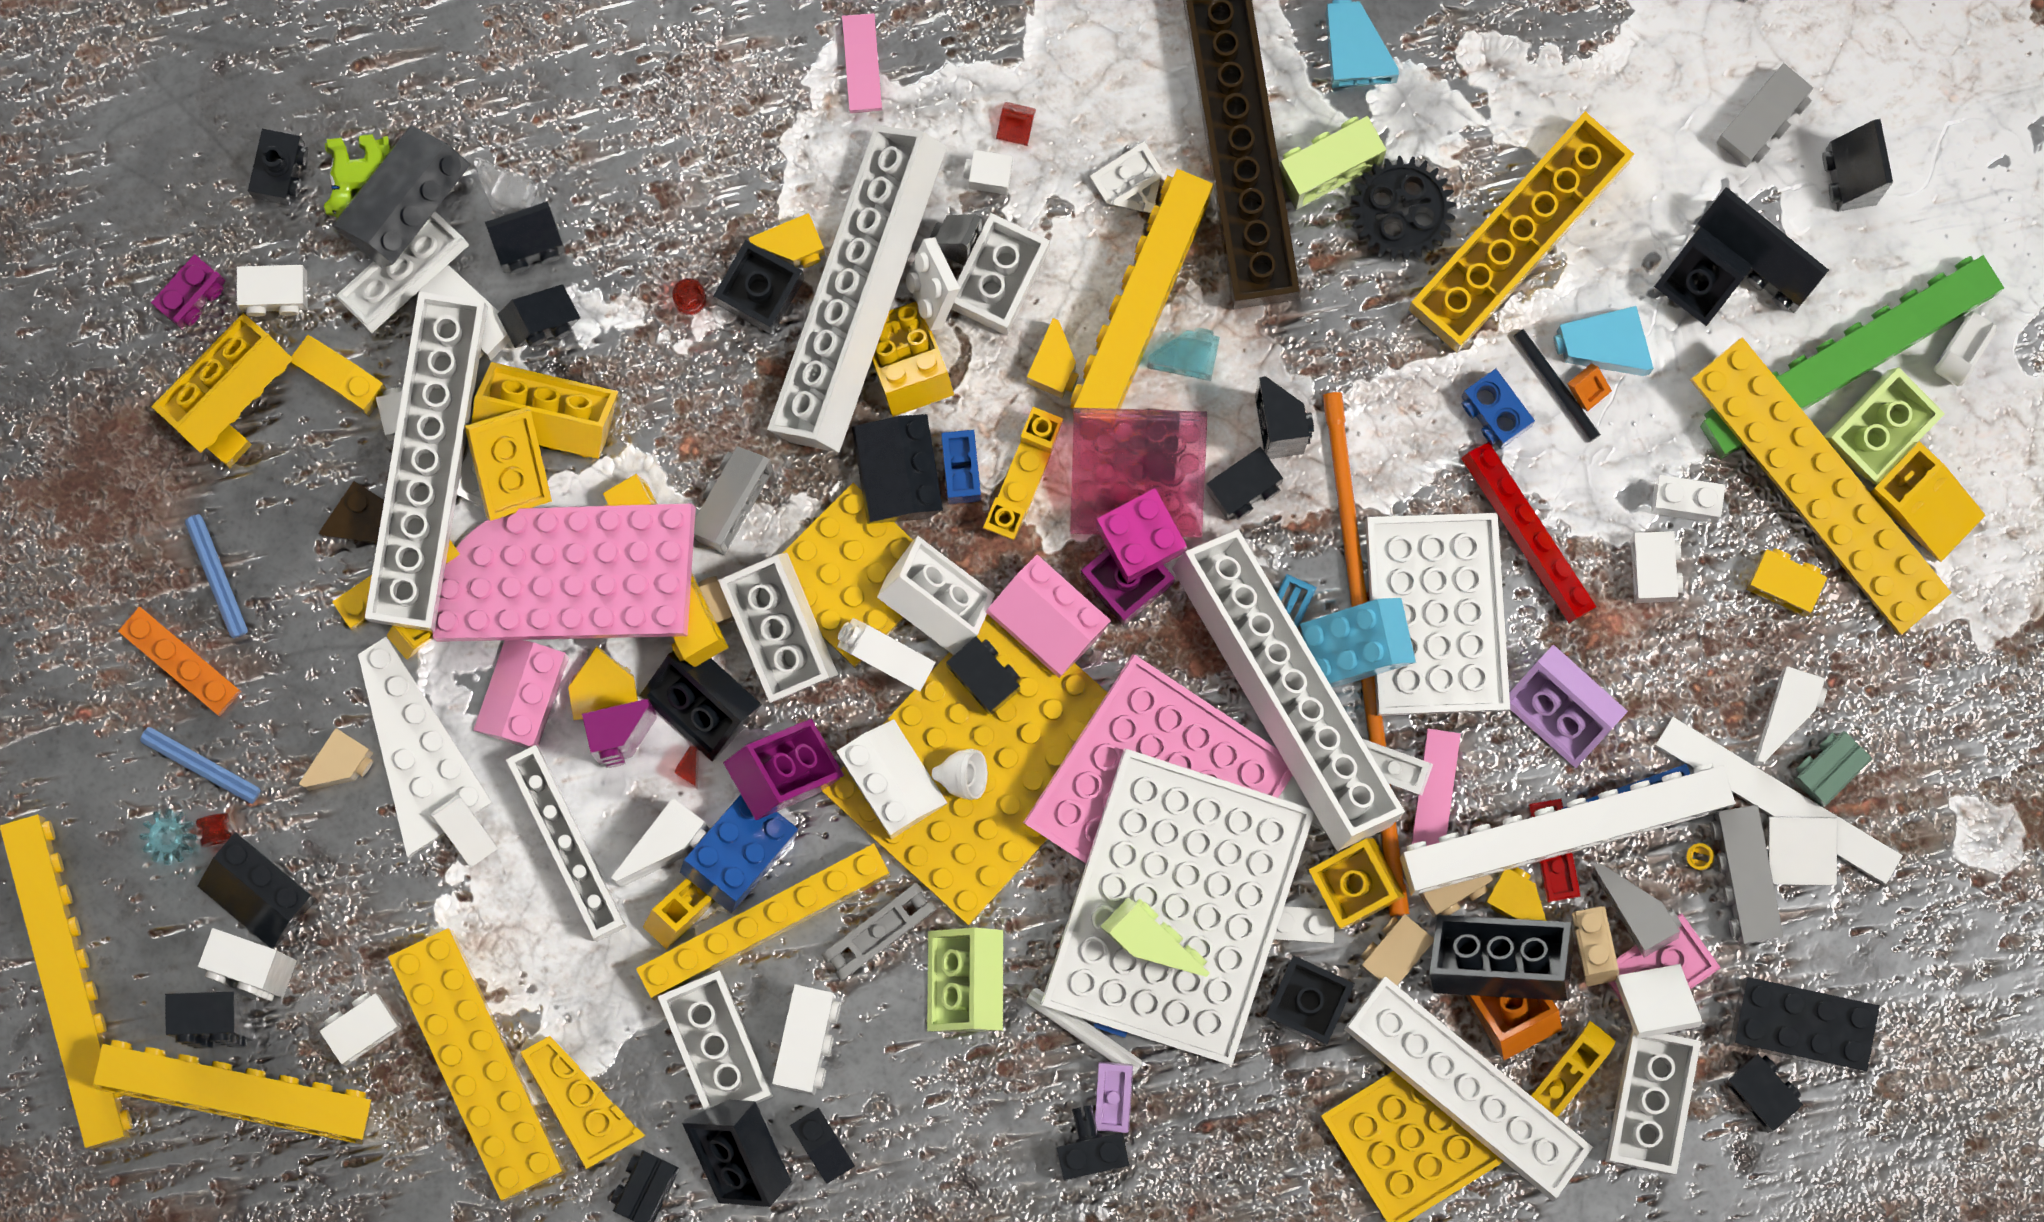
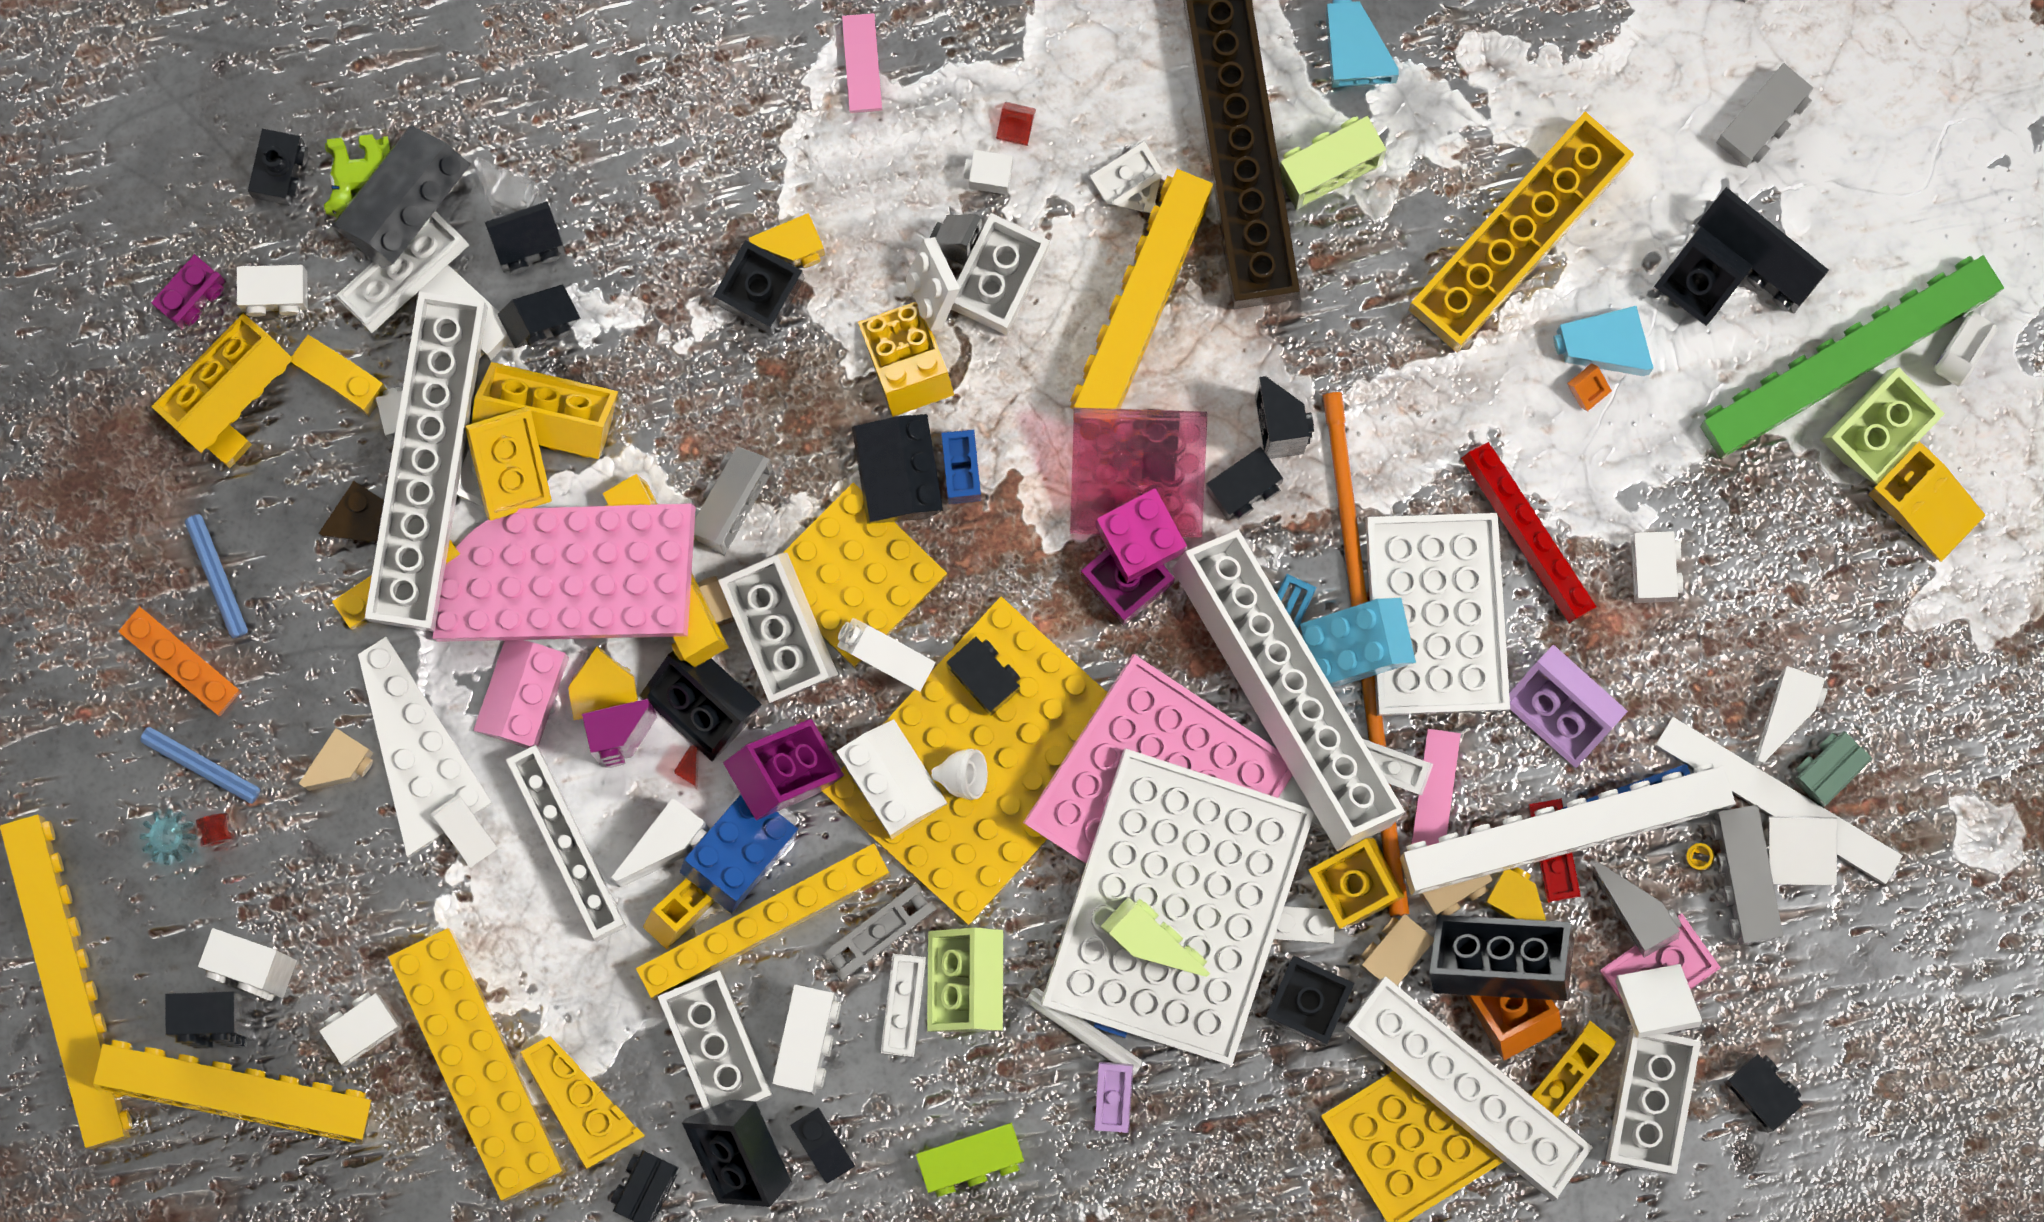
(255, 890): black slope -> none
(409, 640): yellow slope -> none
(689, 290): clear red wheel -> none
(857, 288): white brick -> none
(903, 1005): none -> white tile
(936, 596): white slope -> none
(970, 1160): none -> lime brick
(1024, 474): yellow slope -> none
(1048, 616): bright pink slope -> none
(1054, 363): yellow slope -> none
(1091, 1152): black brick -> none
(1187, 355): clear light blue slope -> none
(1413, 235): black gear -> none
(1504, 405): blue brick -> none
(1557, 385): black bar -> none
(1595, 946): tan brick -> none
(1688, 499): white brick -> none
(1787, 582): yellow brick -> none
(1804, 1025): black brick -> none
(1820, 486): yellow plate -> none
(1858, 167): black slope -> none

